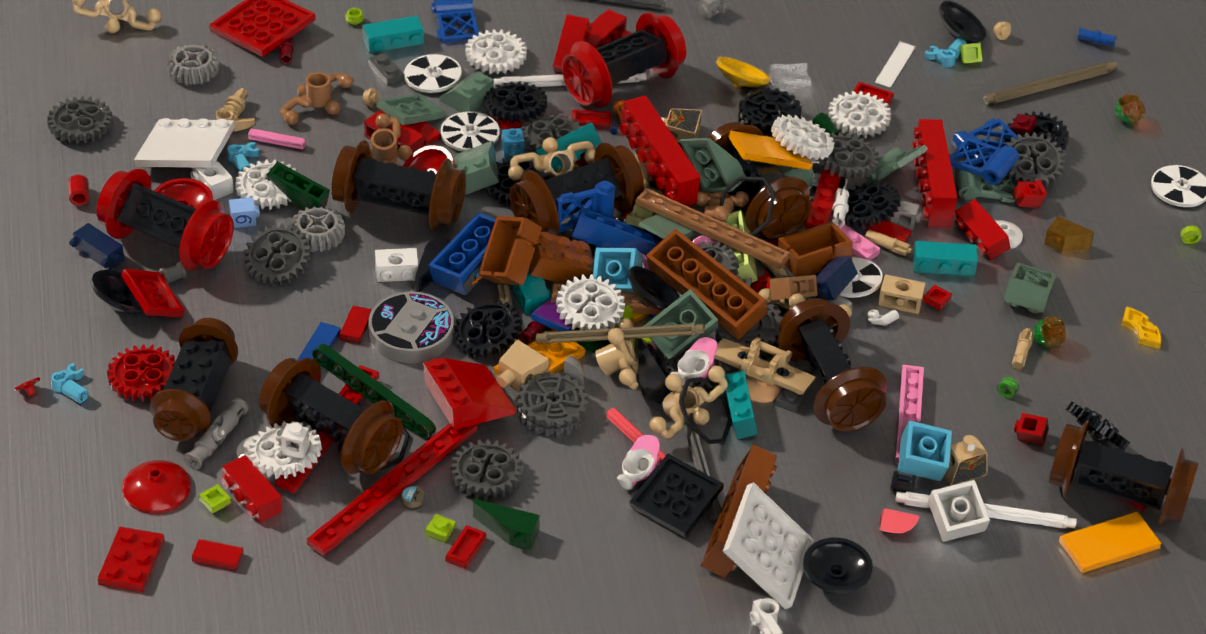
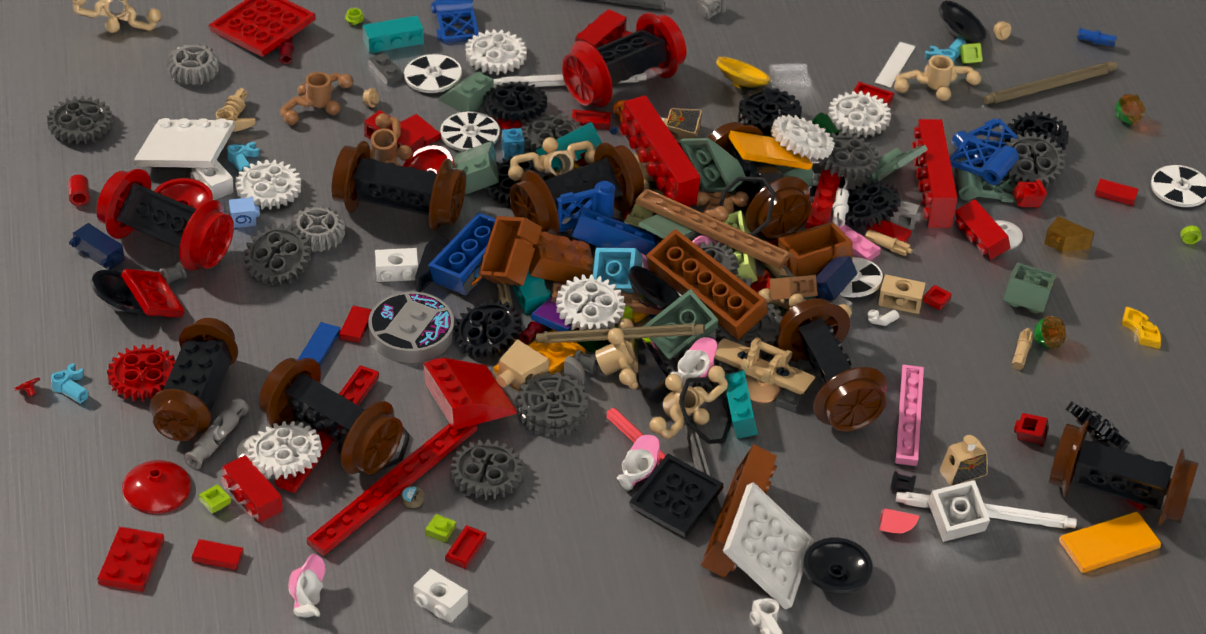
(277, 139): bright pink axle -> none
(295, 434): white brick -> none
(298, 188): dark green slope -> none
(306, 585): none -> white hair
(366, 385): dark green beam -> none
(411, 109): sand green tile -> none
(440, 596): none -> white brick
(510, 524): dark green slope -> none
(574, 30): red brick -> none
(588, 362): none -> dark grey bush
(924, 451): medium azure brick -> none
(937, 76): none -> tan wheel
(945, 258): teal brick -> none
(1012, 388): bright green bush -> none
(1023, 124): dark red plate -> none
(1116, 192): none -> red tile

